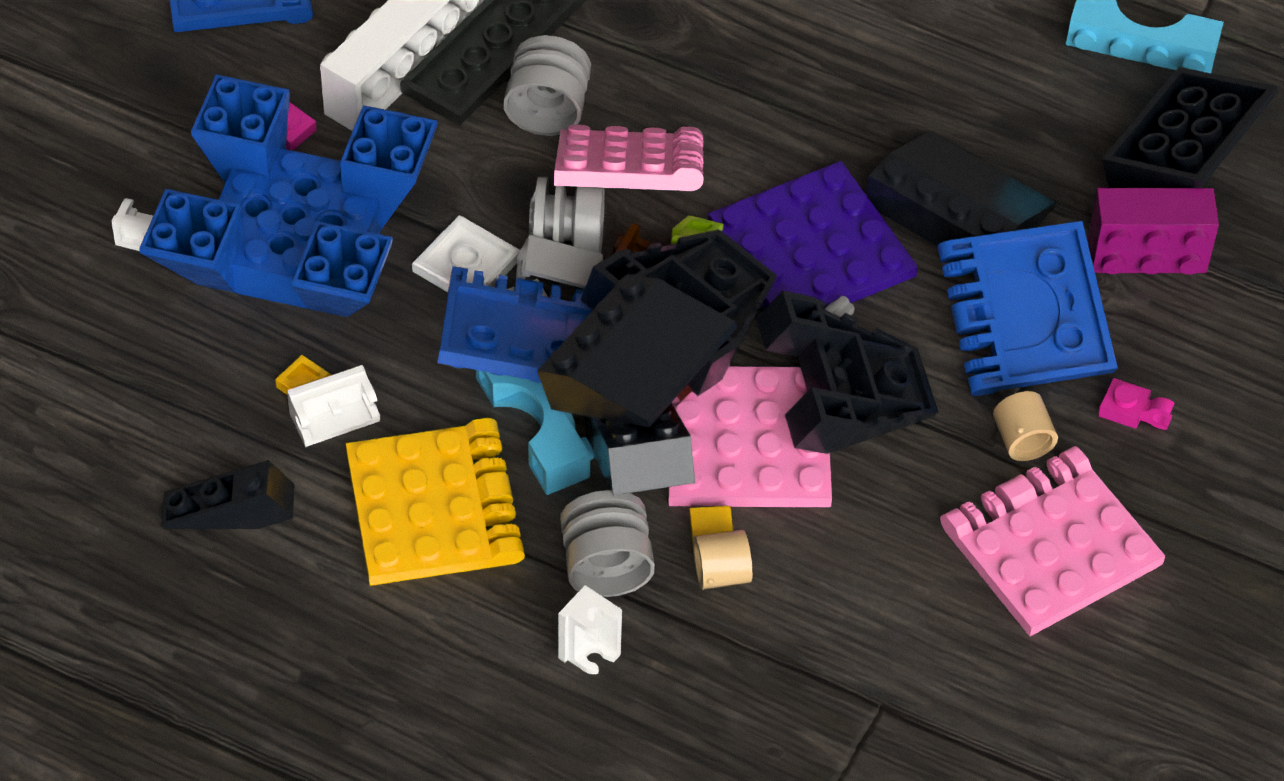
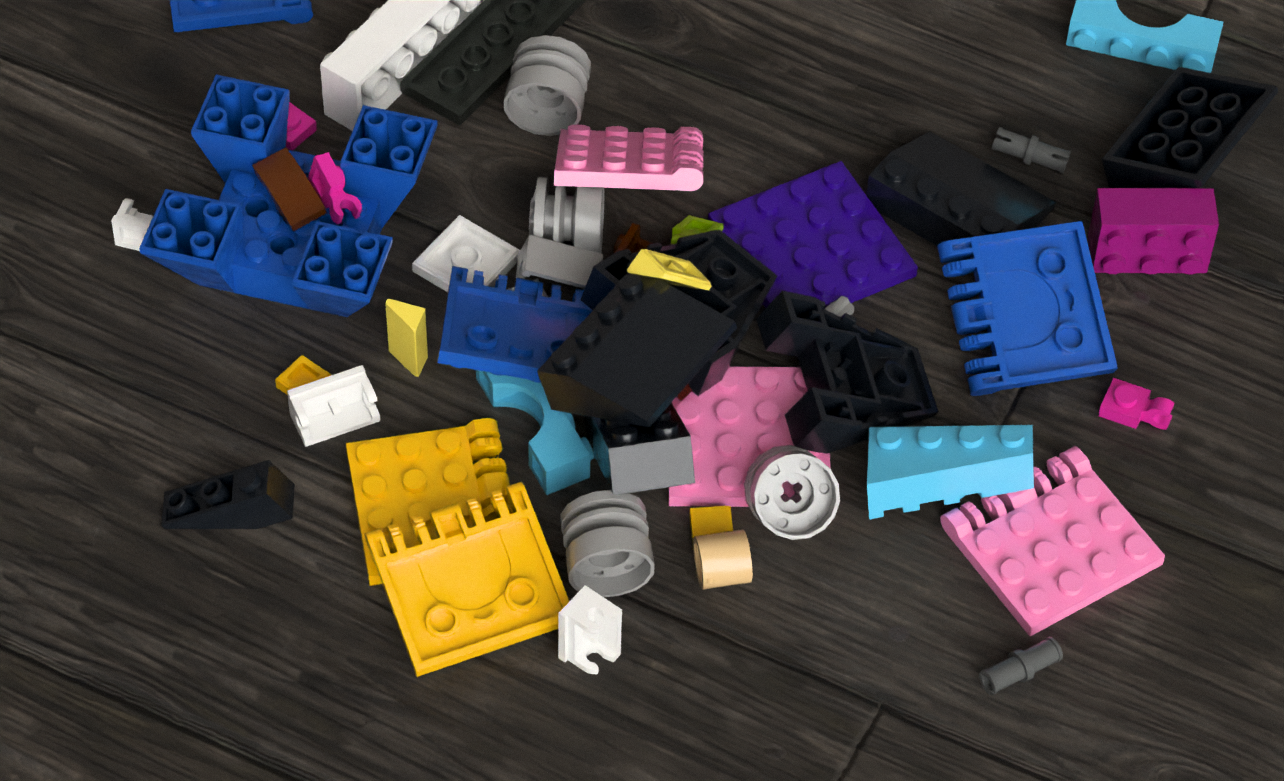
(289, 189): none -> reddish brown slope
(328, 183): none -> dark pink plate
(407, 334): none -> light yellow slope
(470, 584): none -> yellow hinge
(668, 269): none -> light yellow slope
(814, 486): none -> wheel
(946, 464): none -> medium azure wedge
(1021, 665): none -> dark grey pin
(1025, 426): tan piece -> none
(1031, 150): none -> dark grey pin

